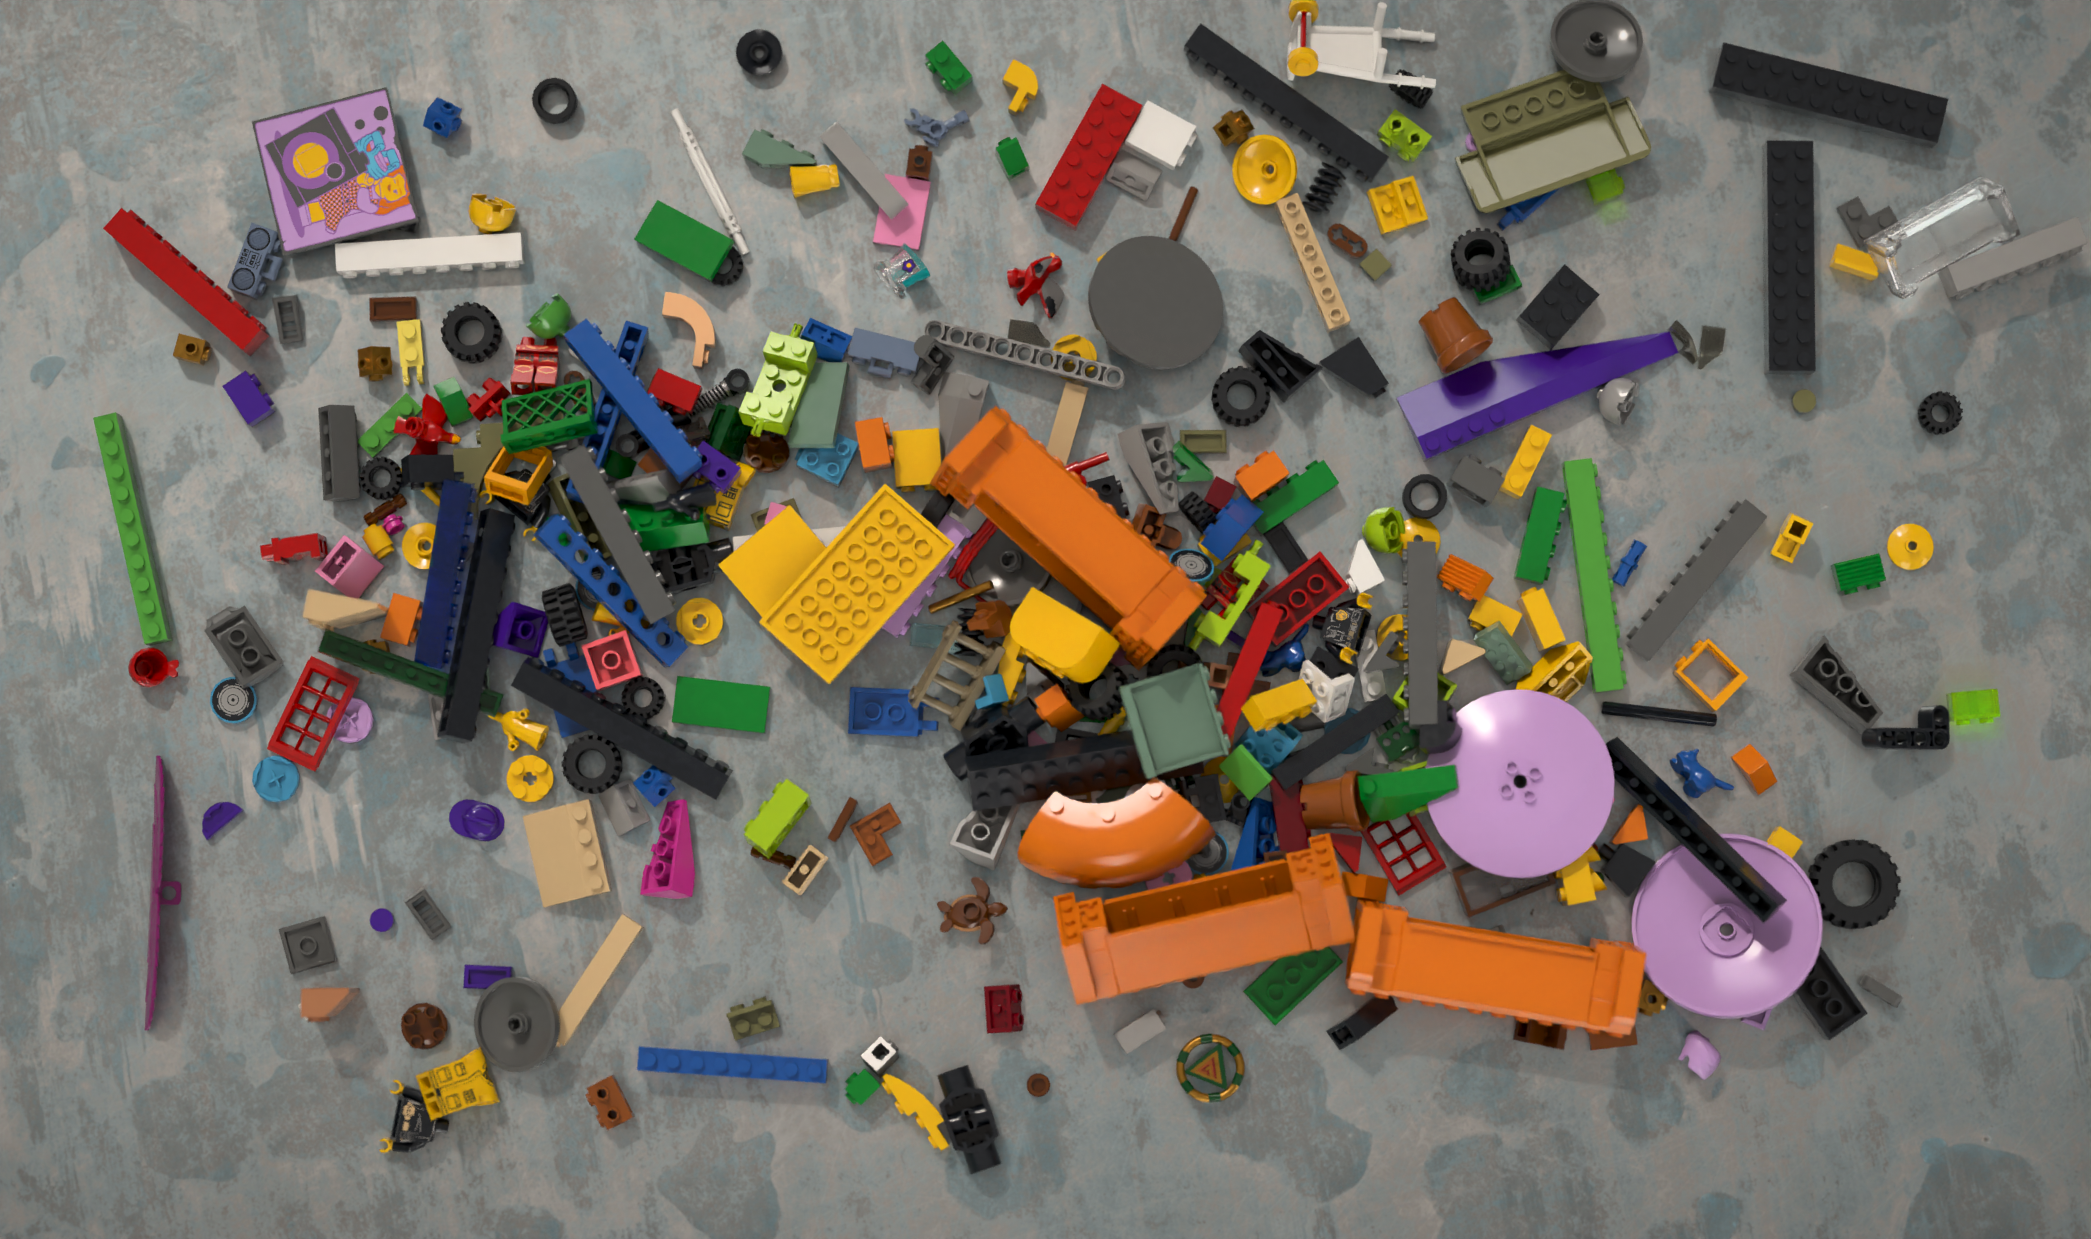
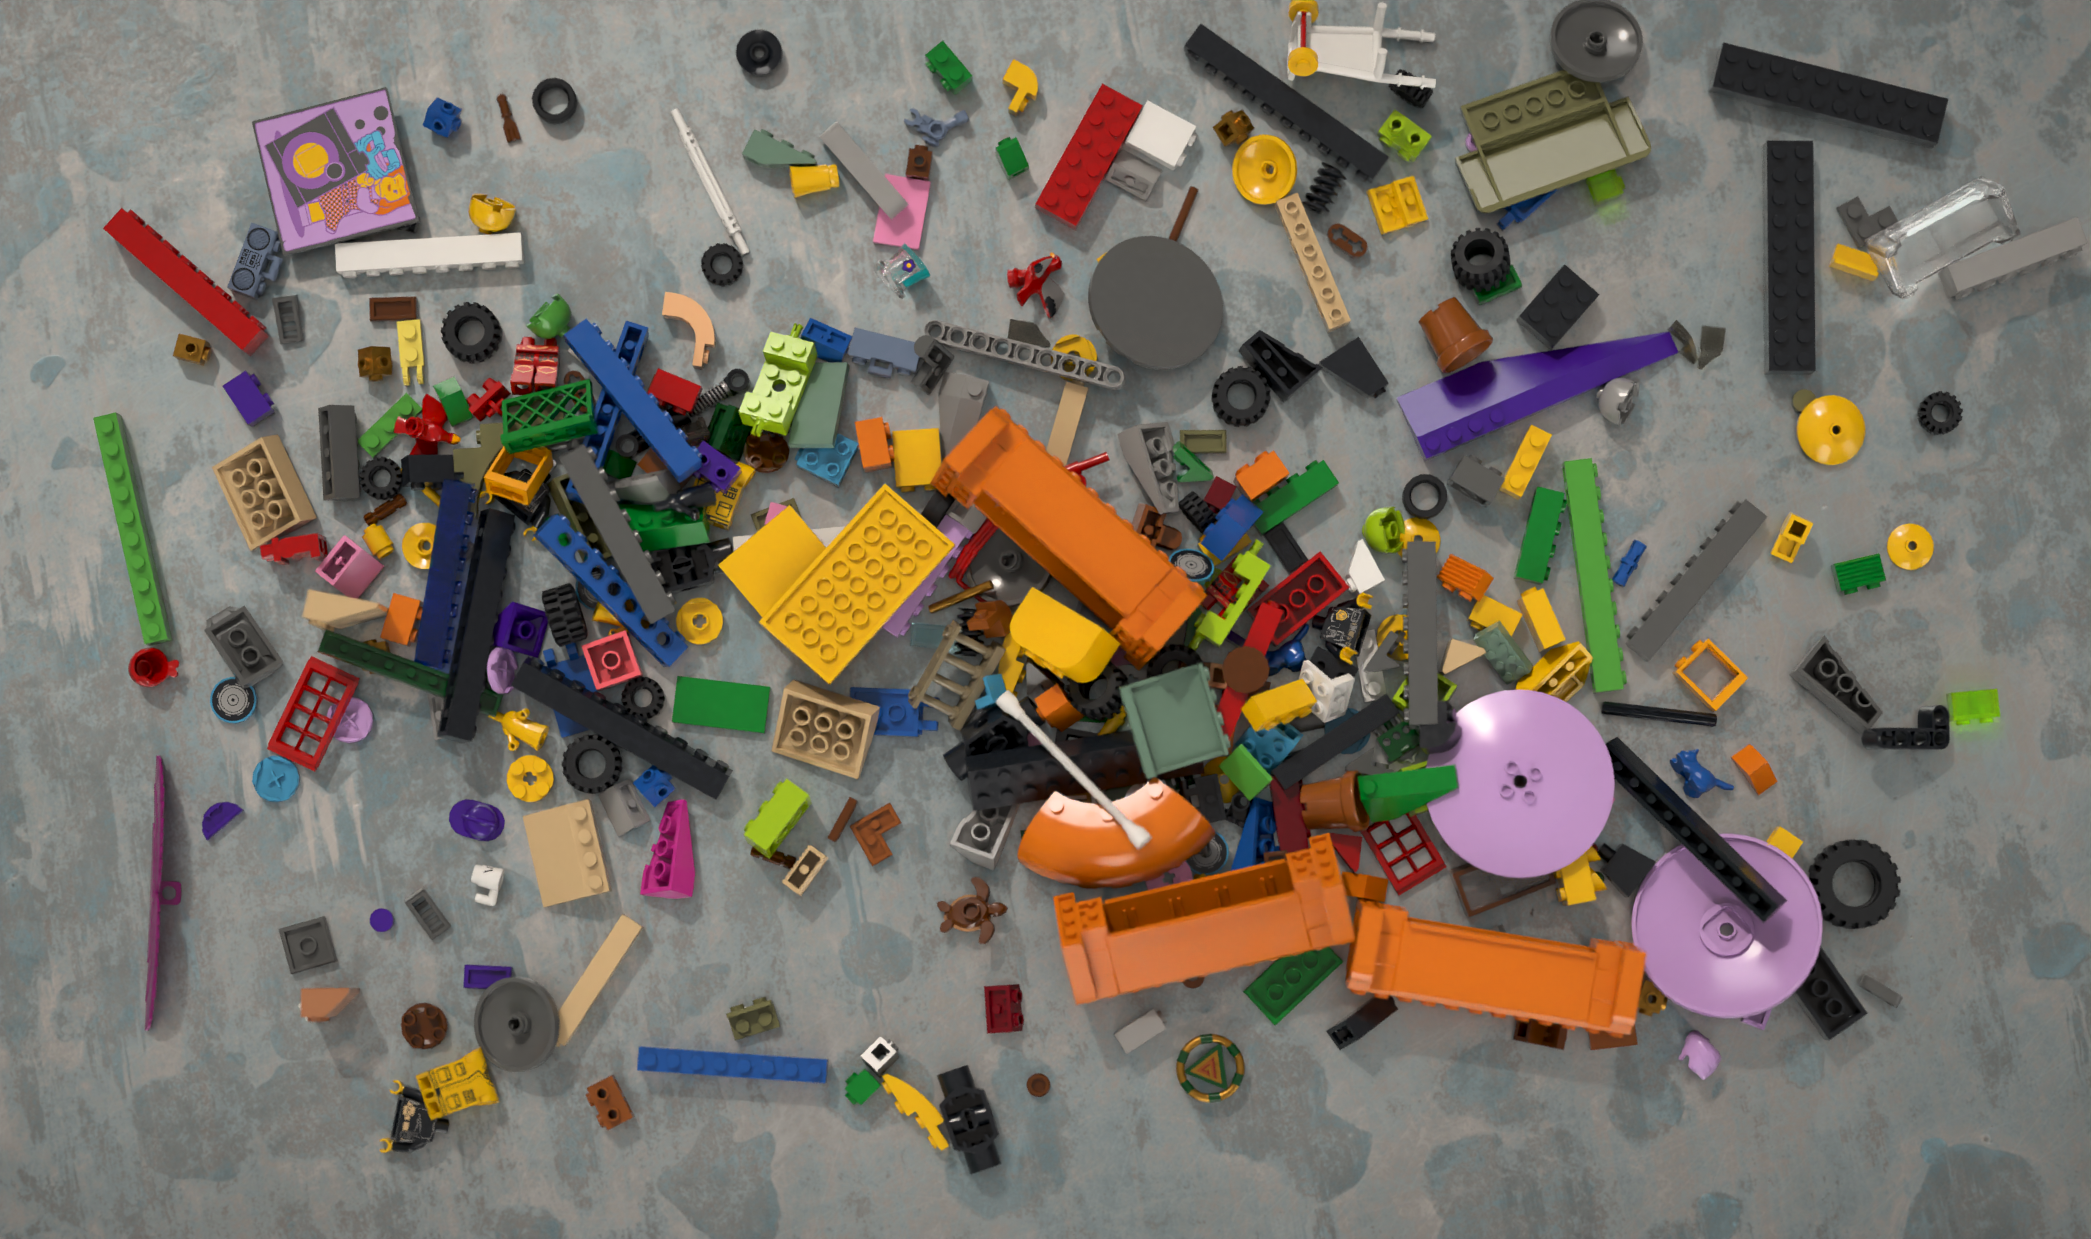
(264, 491): none -> tan slope
(393, 524): dark pink plate -> none
(489, 878): none -> white piece
(501, 670): none -> lavender tile
(510, 128): none -> reddish brown piece
(684, 240): green tile -> none
(824, 728): none -> tan slope
(1109, 492): black brick -> none
(1136, 833): none -> white hose
(1245, 669): none -> reddish brown tile
(1375, 265): olive tile -> none
(1632, 828): orange slope -> none
(1816, 433): none -> yellow dish

